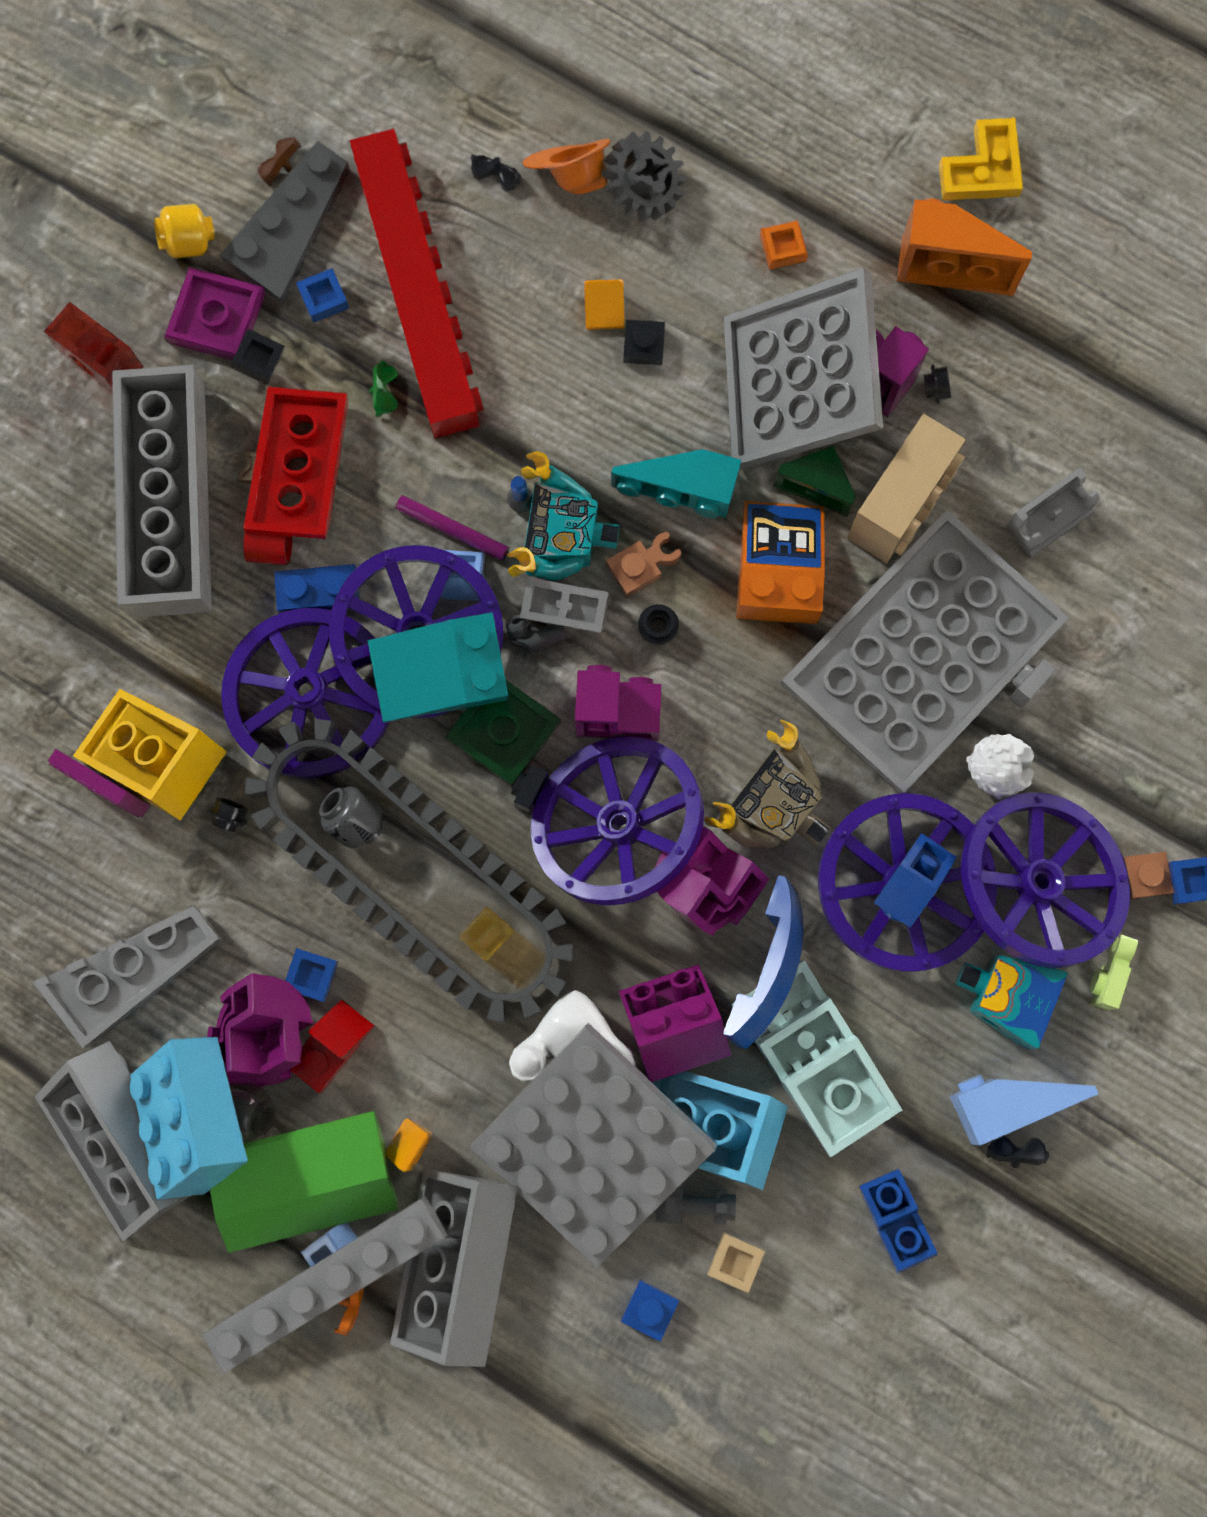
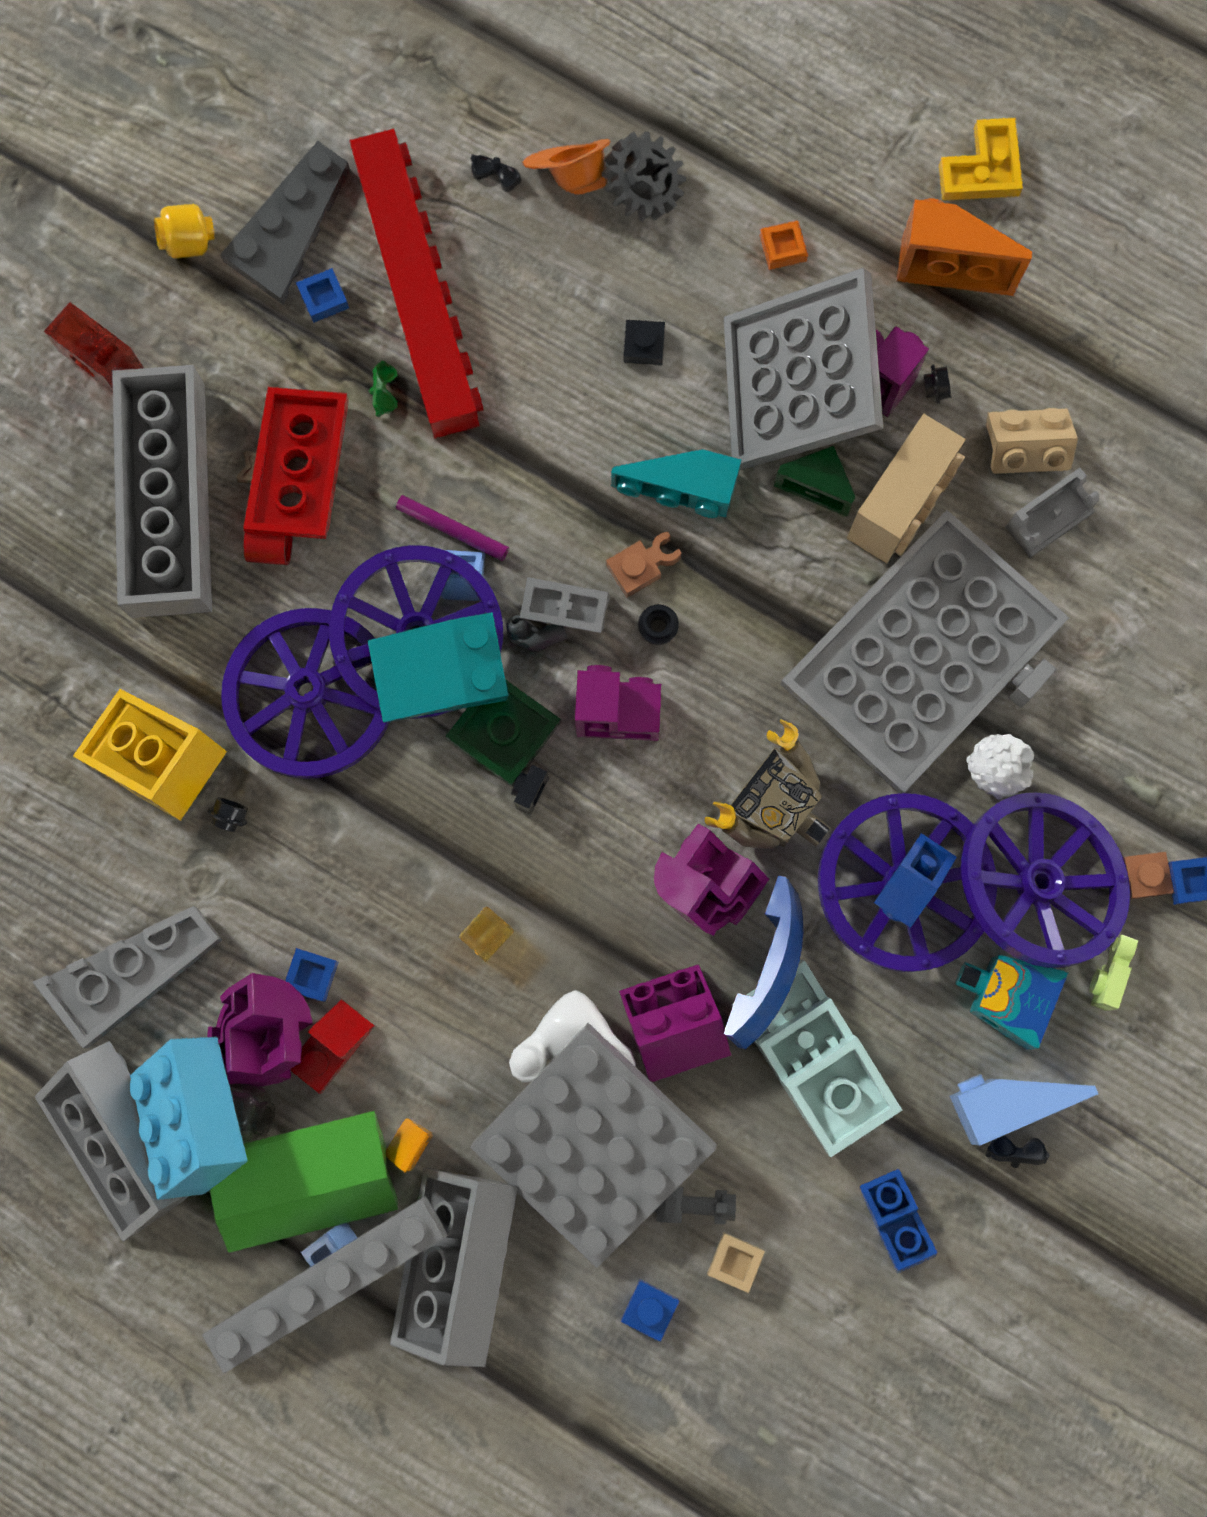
(97, 784): magenta tile -> none
(213, 313): magenta tile -> none
(257, 356): black plate -> none
(271, 167): reddish brown piece -> none
(310, 587): blue plate -> none
(350, 1315): orange piece -> none
(351, 817): dark grey head -> none
(366, 910): dark grey piece -> none
(520, 495): piece -> none
(559, 526): torso -> none
(604, 304): light orange slope -> none
(615, 815): dark purple wheel -> none
(735, 1118): medium azure slope -> none
(781, 563): slope -> none
(1031, 440): none -> tan bracket

